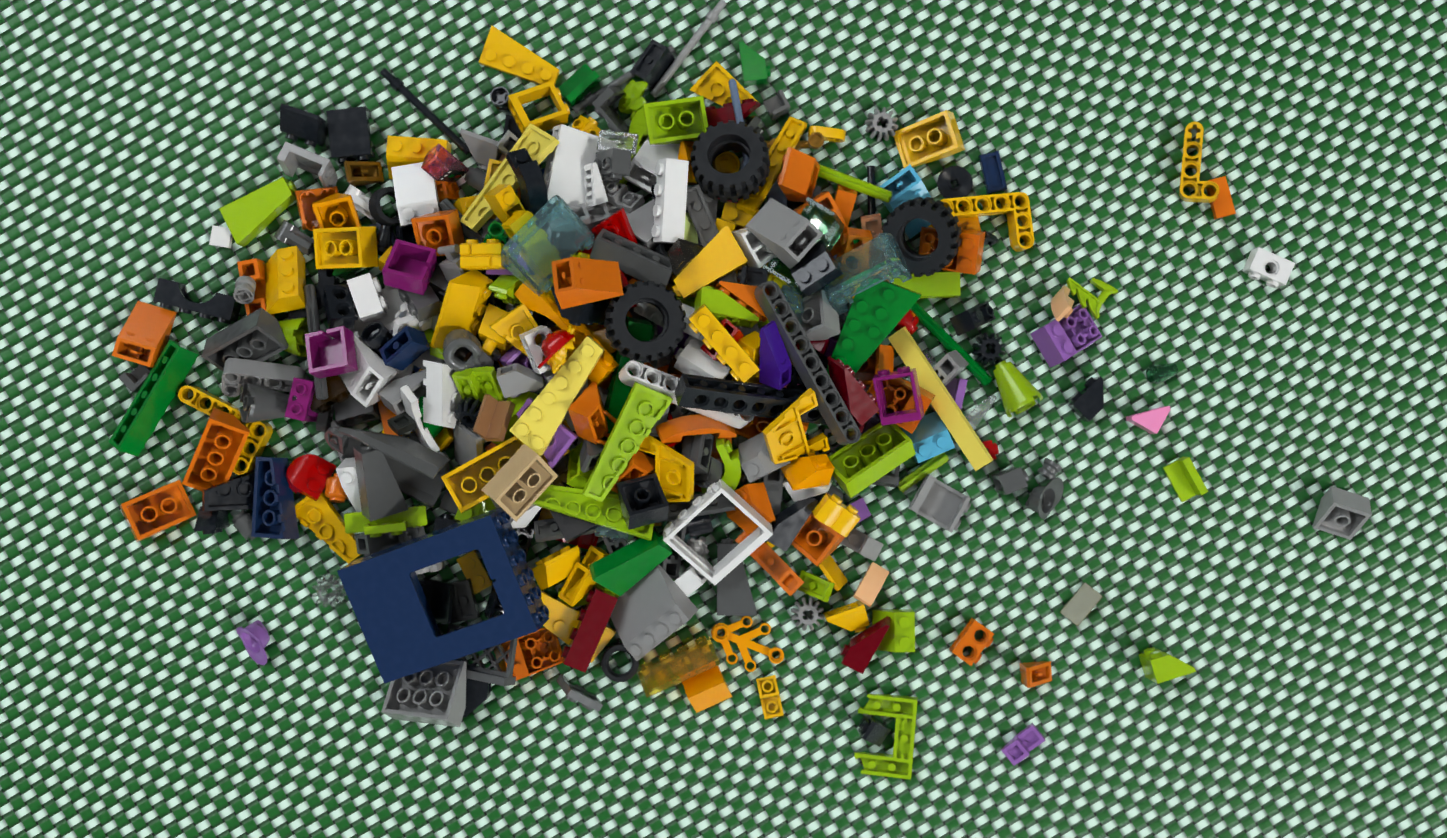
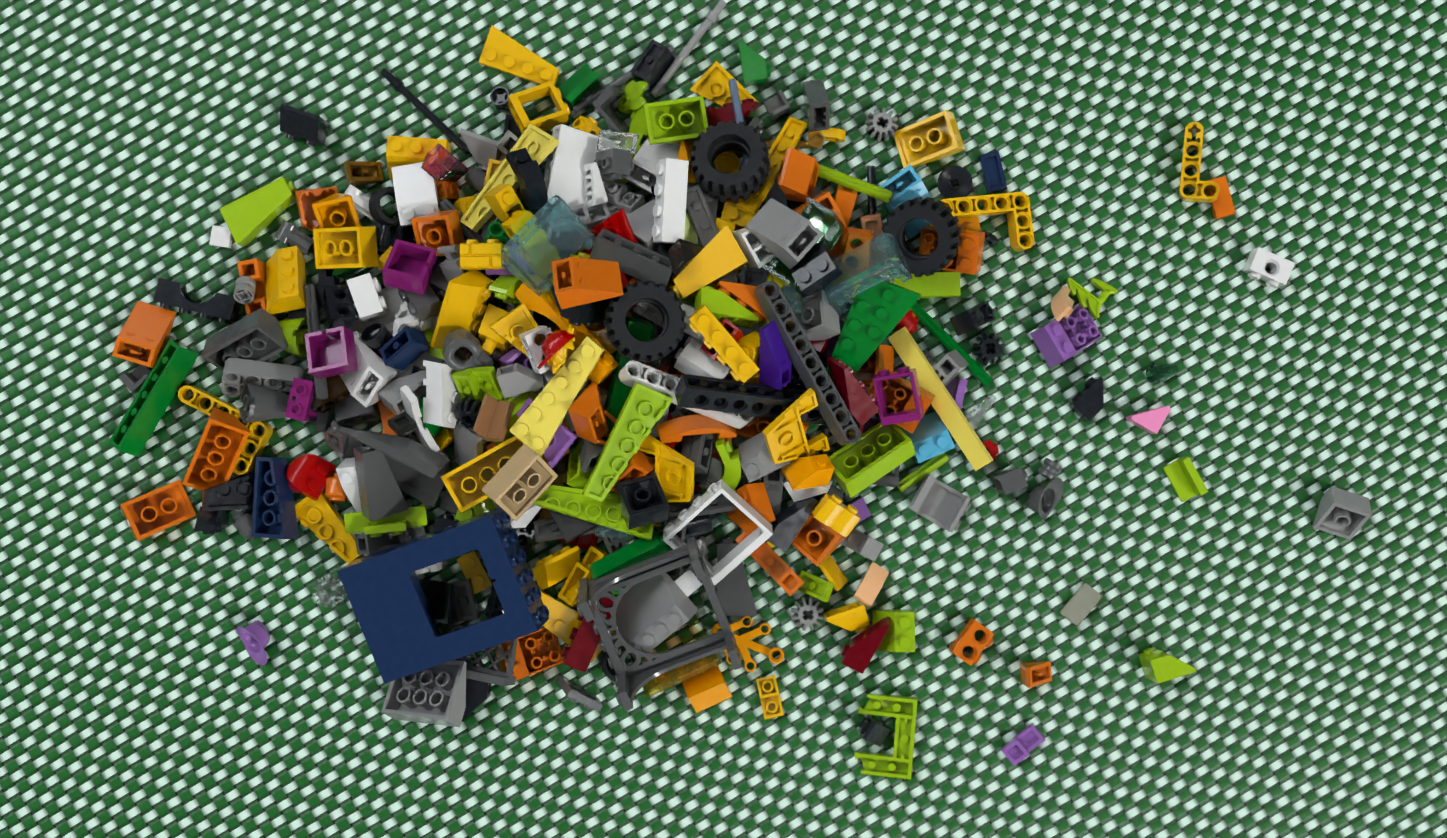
(294, 157): light grey panel -> none
(350, 134): black panel -> none
(634, 676): none -> dark grey arch
(816, 105): none -> dark grey slope
(1014, 389): lime cone -> none

